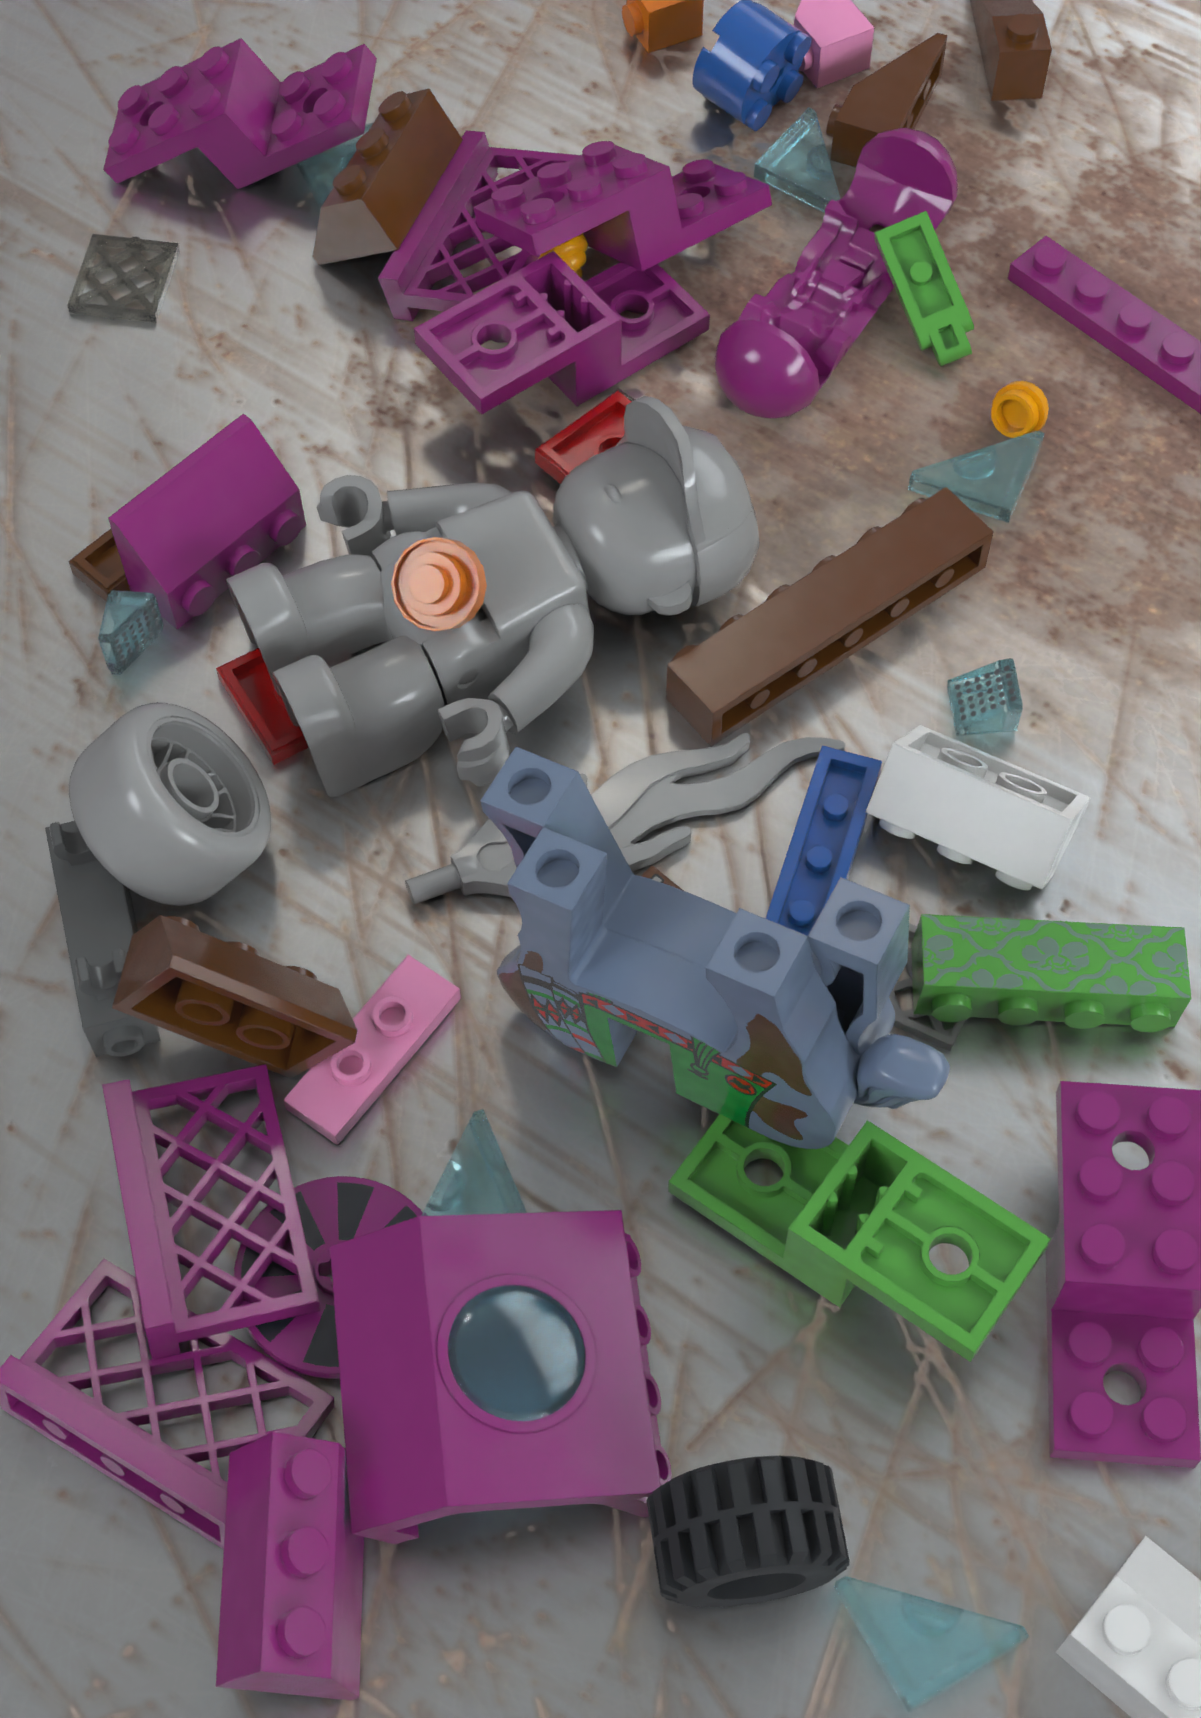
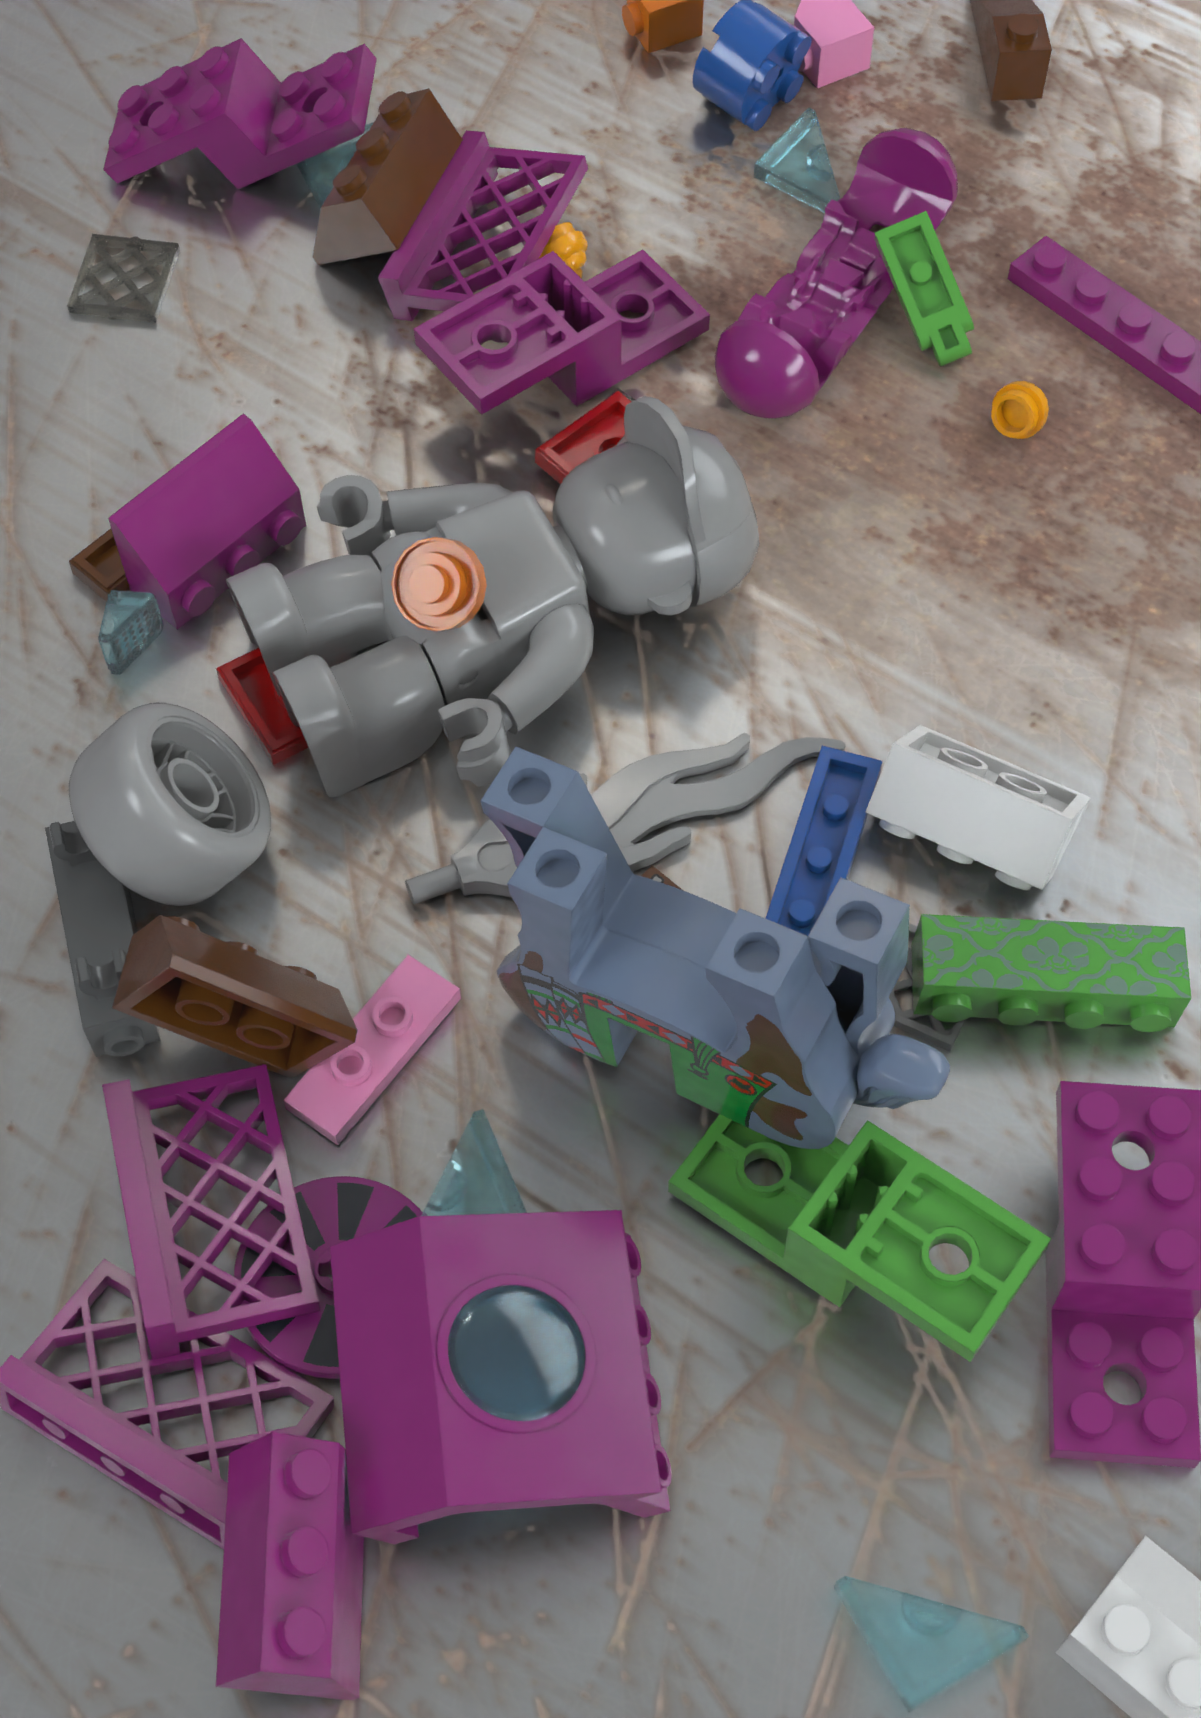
(621, 205): magenta bracket -> none
(747, 1531): black tyre -> none
(827, 615): reddish brown brick -> none
(886, 99): reddish brown slope -> none
(986, 478): clear light blue tile -> none
(986, 699): clear light blue slope -> none

